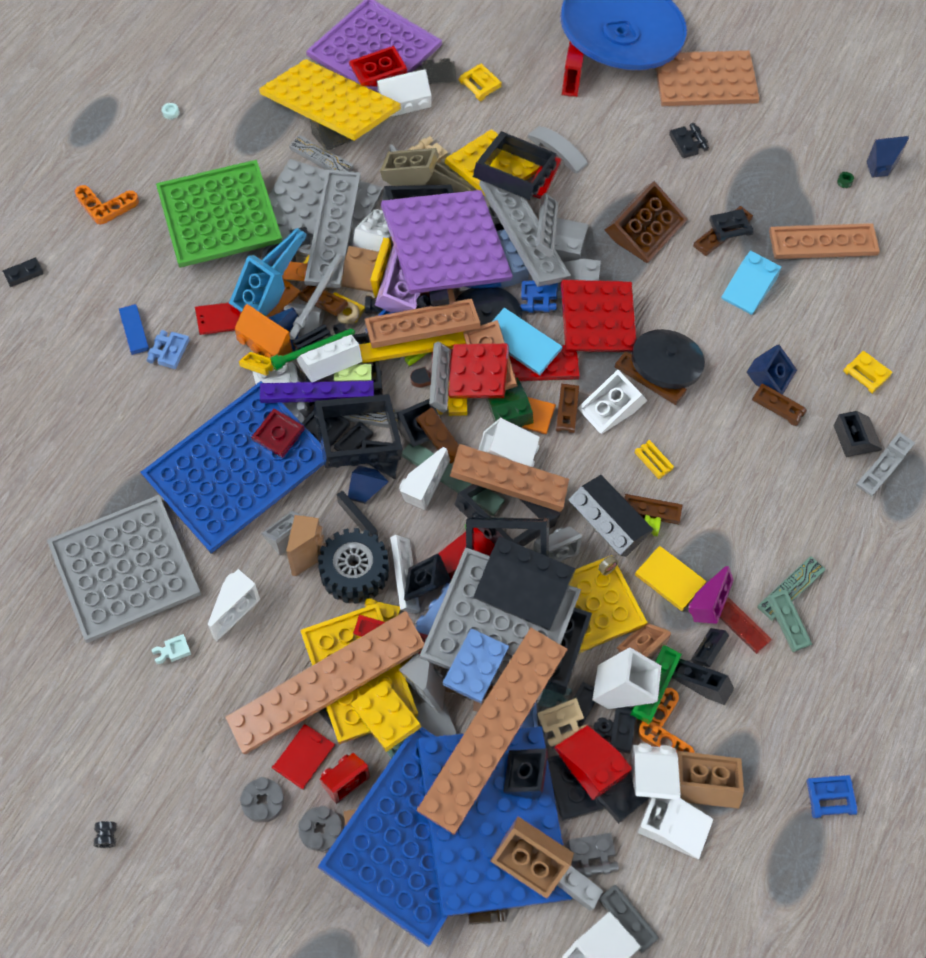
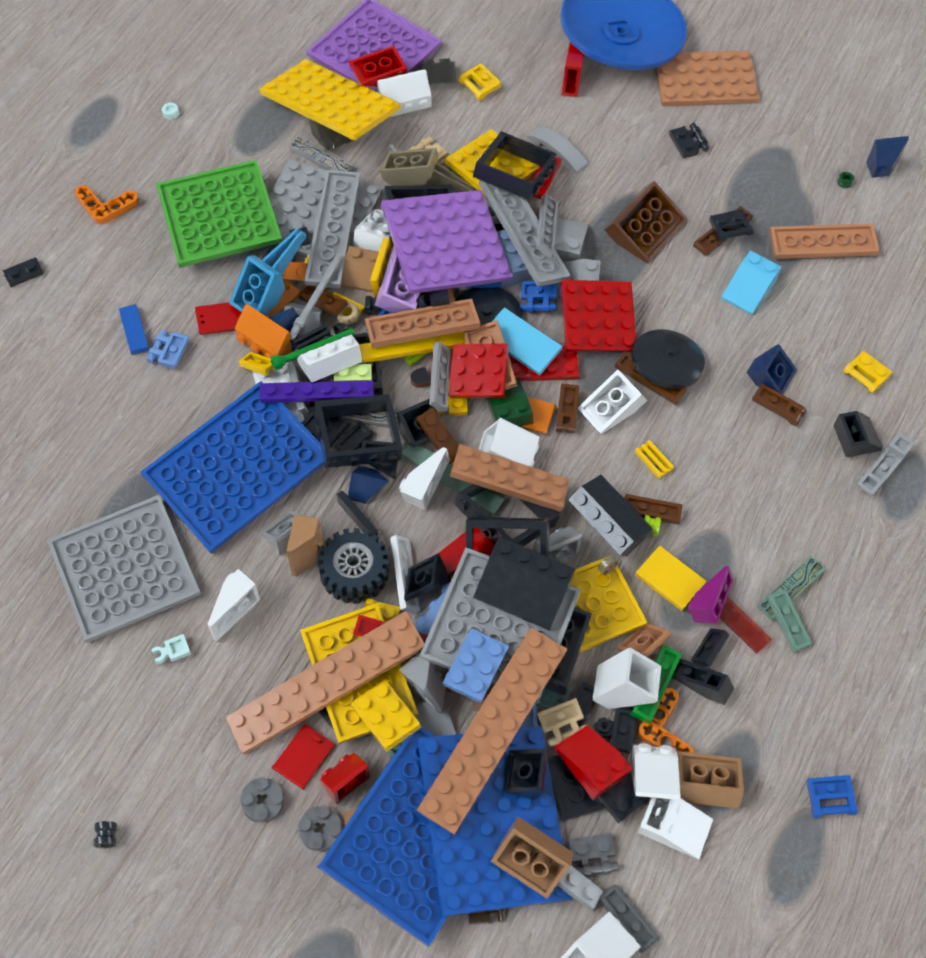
(278, 433): dark red tile -> none

